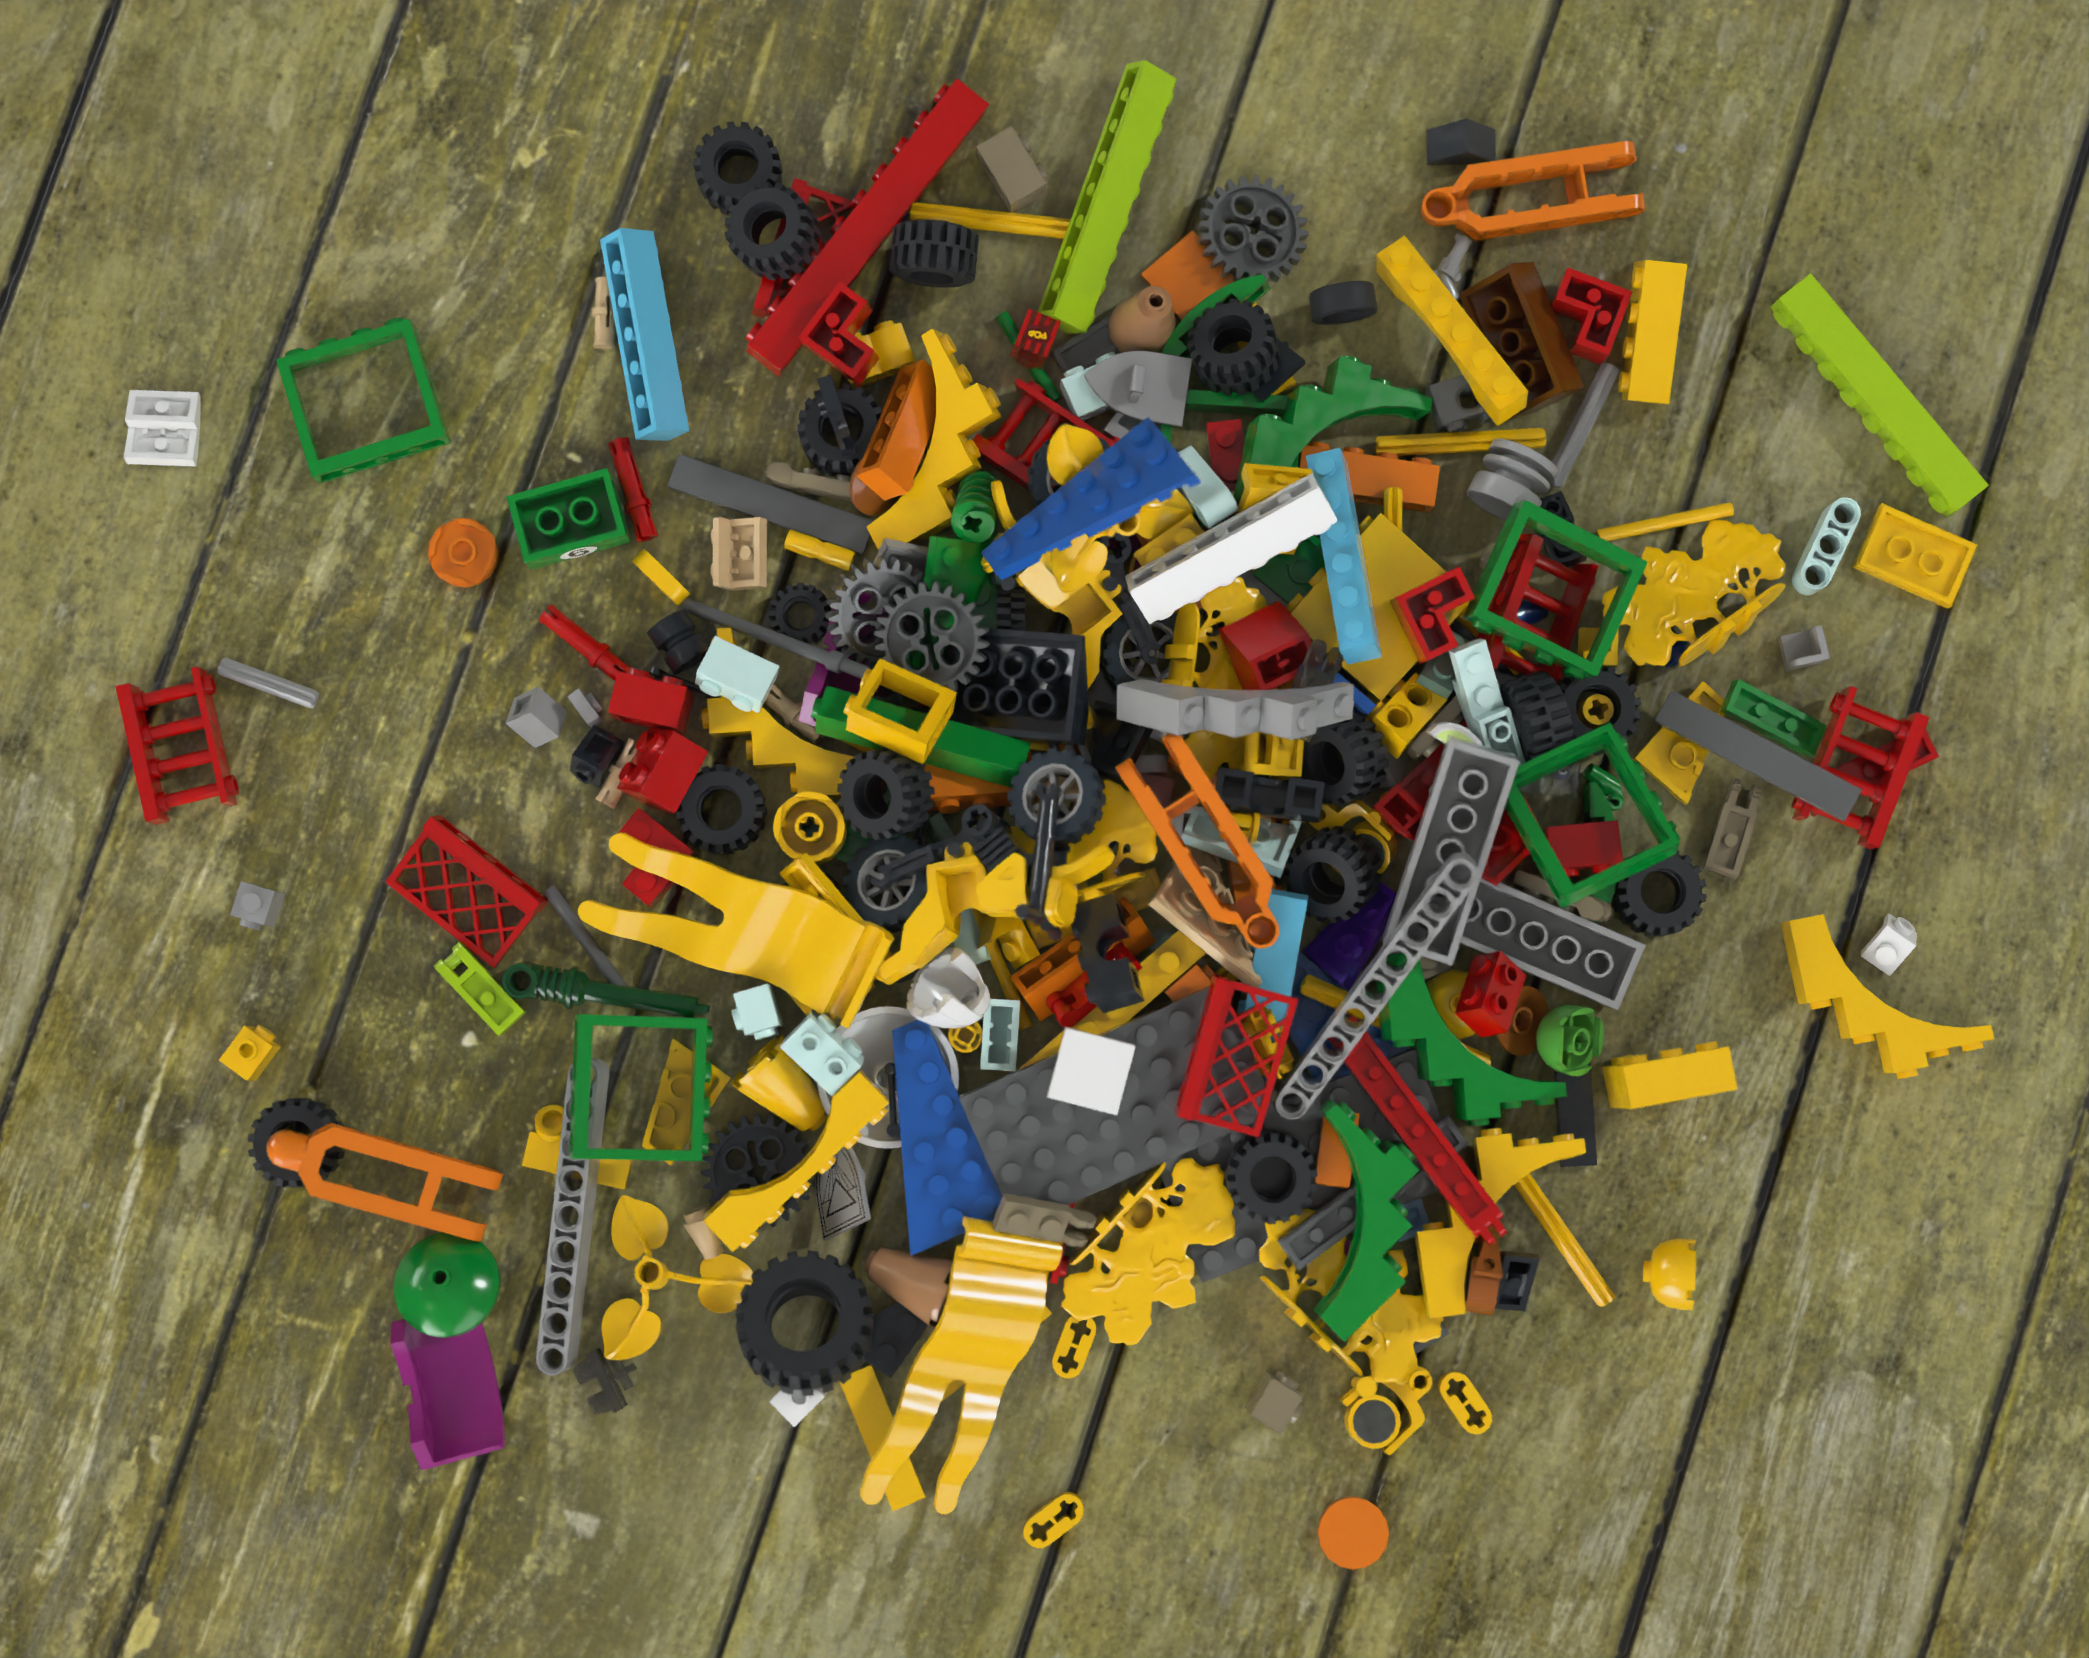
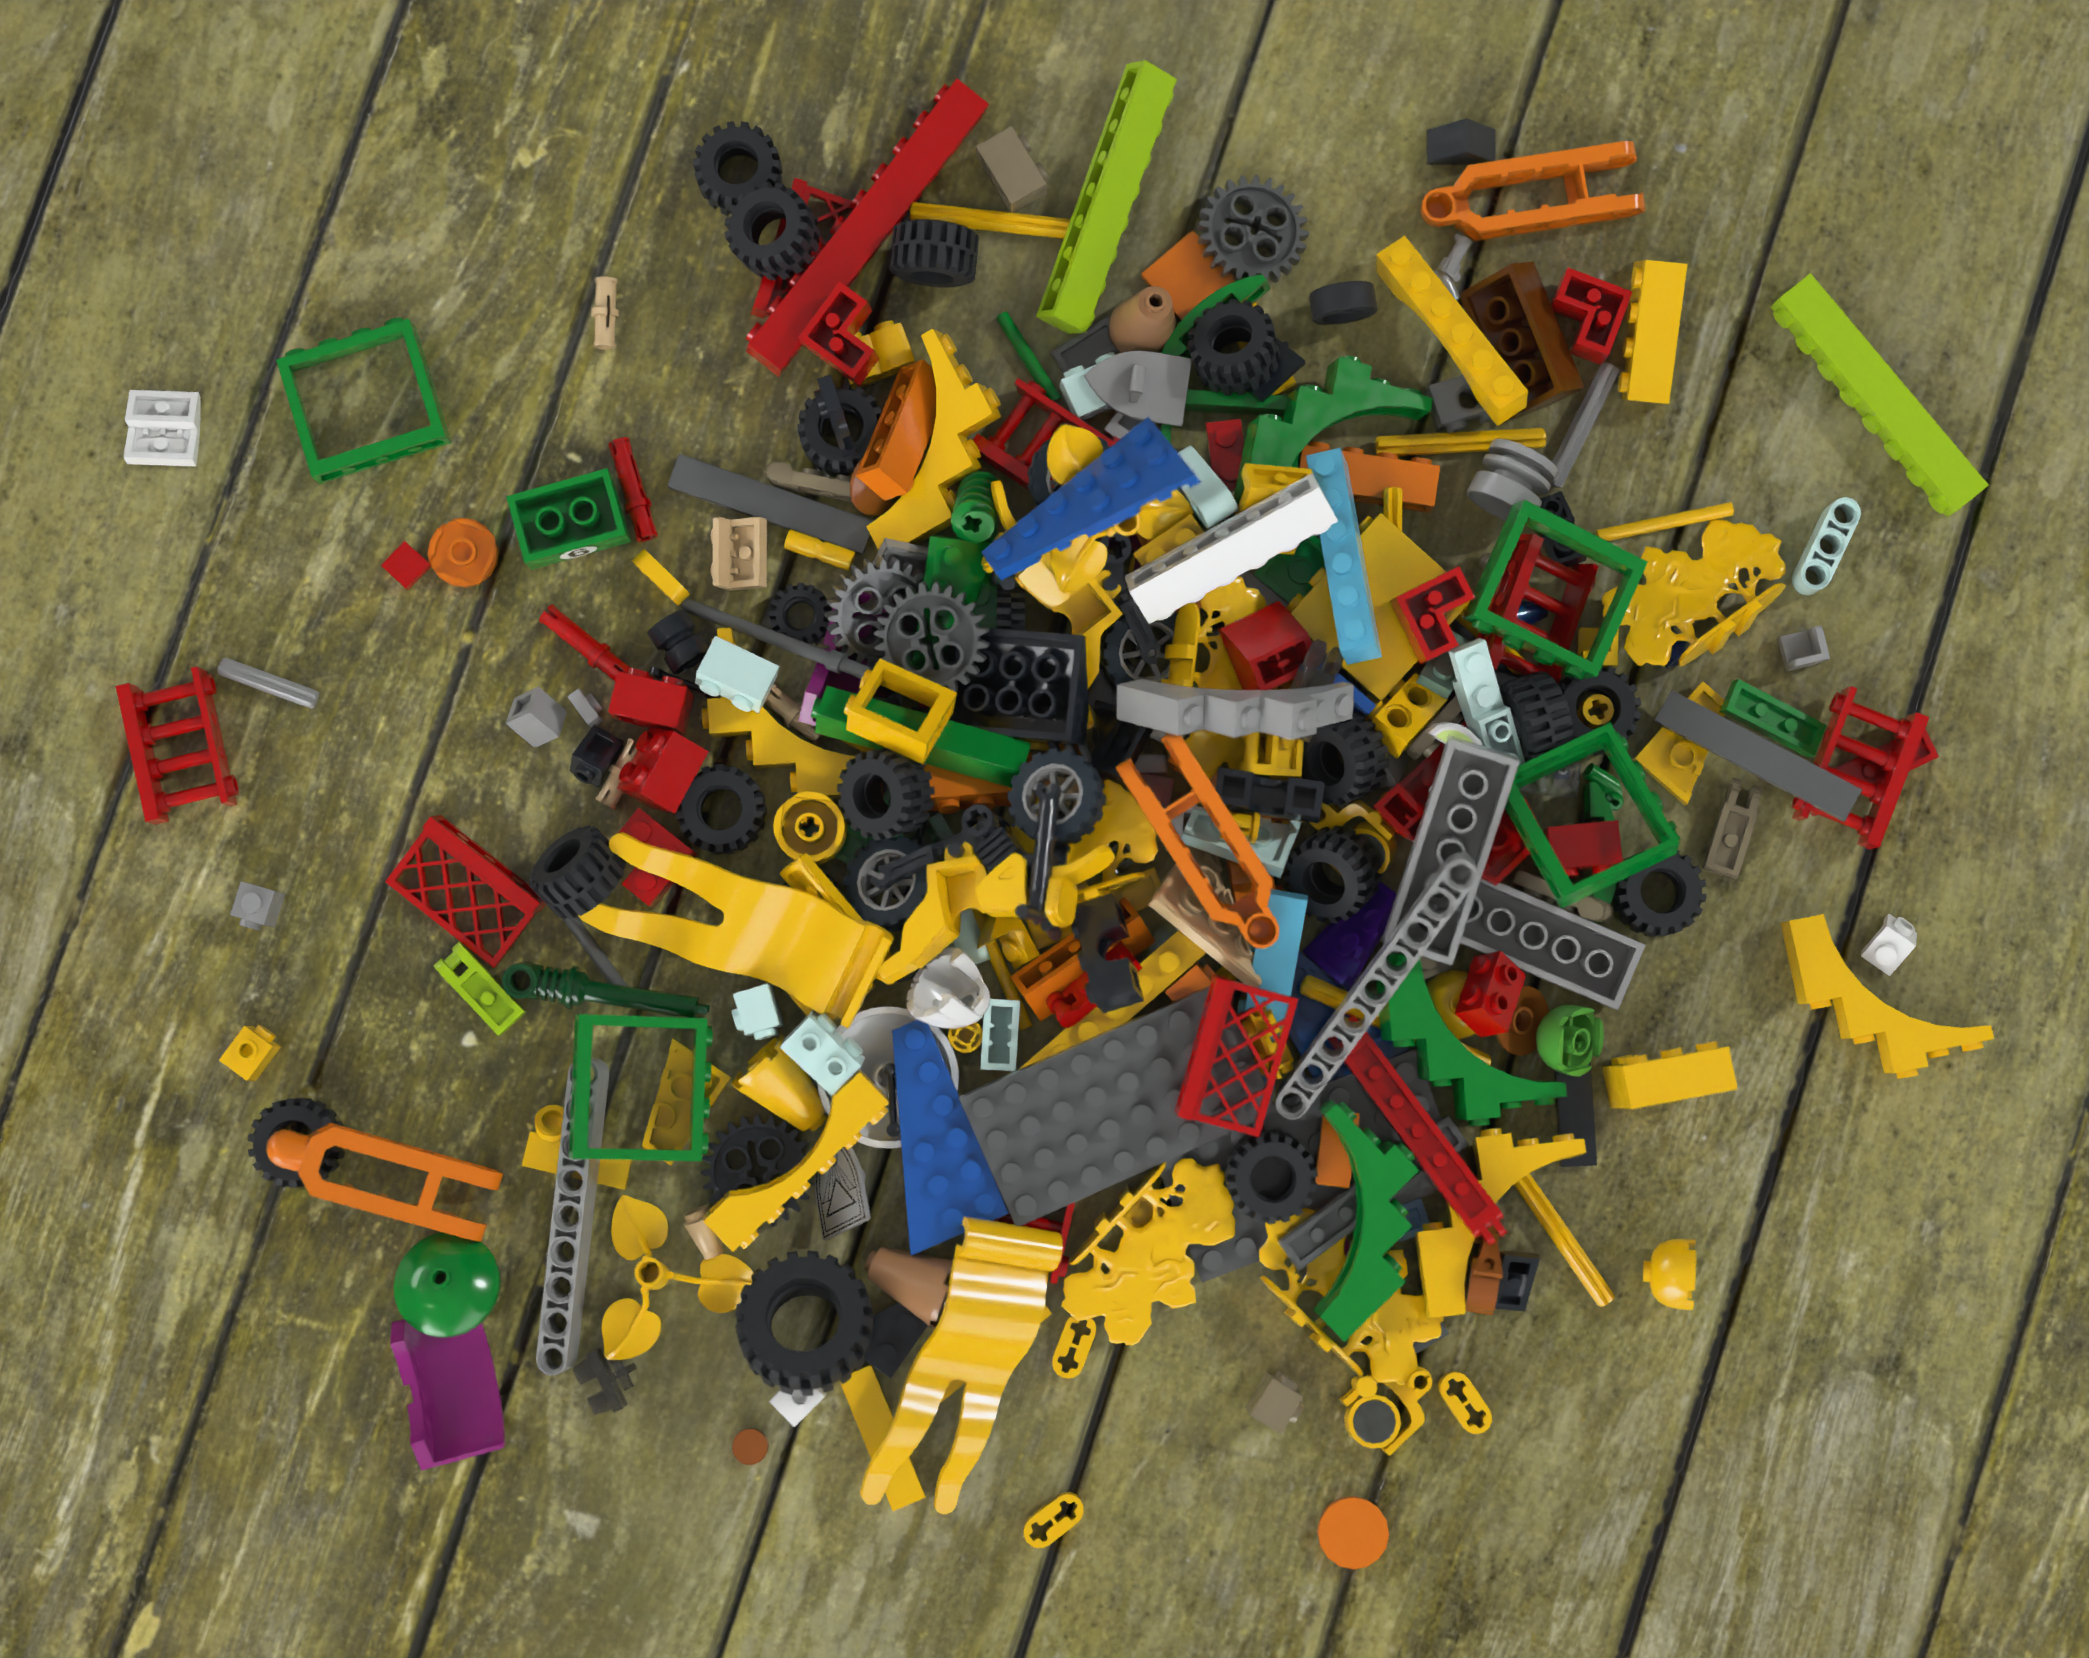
(406, 565): none -> red tile
(576, 872): none -> black tyre
(644, 335): medium azure brick -> none
(750, 1446): none -> dark orange tile
(1034, 339): clear red brick -> none
(1042, 1220): dark tan hinge -> none
(1091, 1070): white tile -> none
(1915, 556): yellow tile -> none

